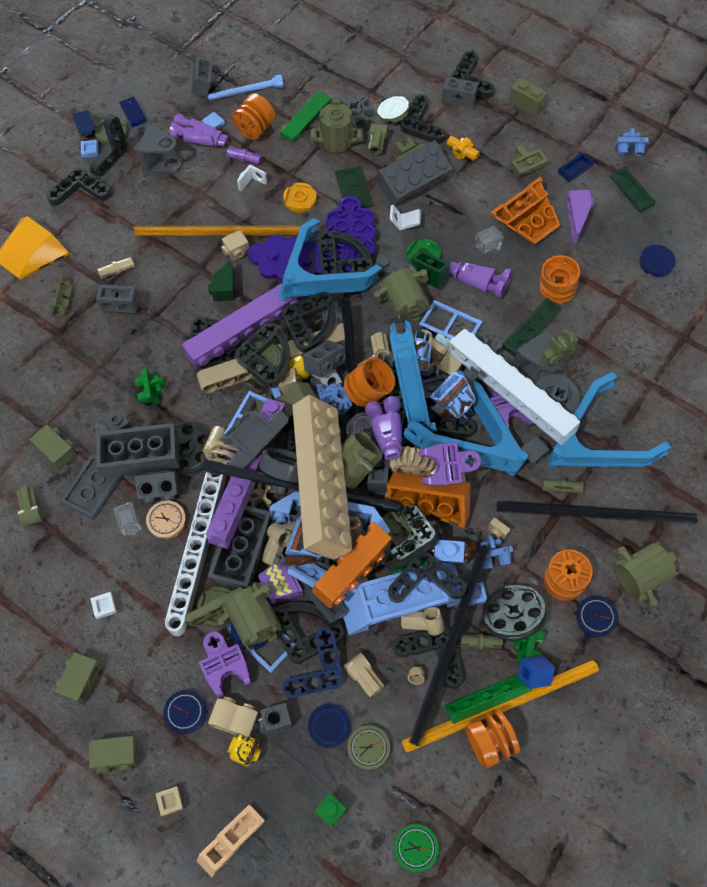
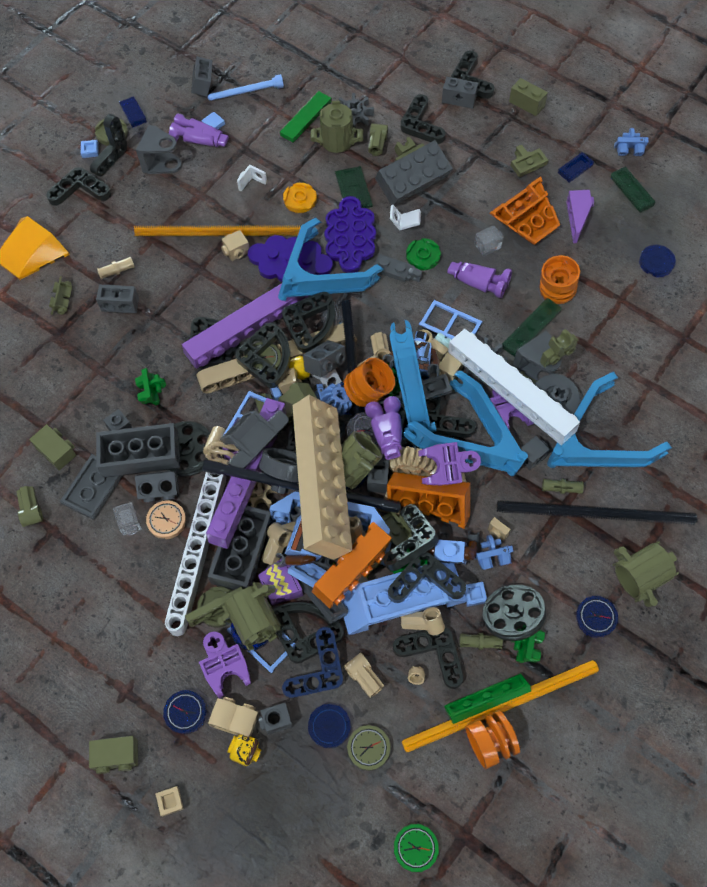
(77, 678): olive brick -> none
(84, 122): dark blue slope -> none
(103, 605): white plate -> none
(222, 283): dark green slope -> none
(230, 840): light nougat slope -> none
(244, 155): medium lavender pin -> none
(253, 116): orange wheel -> none
(330, 810): green brick -> none
(336, 266): pearl dark grey beam -> none
(393, 109): tile -> none
(405, 293): olive container -> none
(436, 268): dark green slope -> none
(448, 646): black axle -> none
(455, 395): torso -> none
(463, 148): light orange axle -> none
(536, 672): blue brick -> none
(560, 583): orange wheel -> none

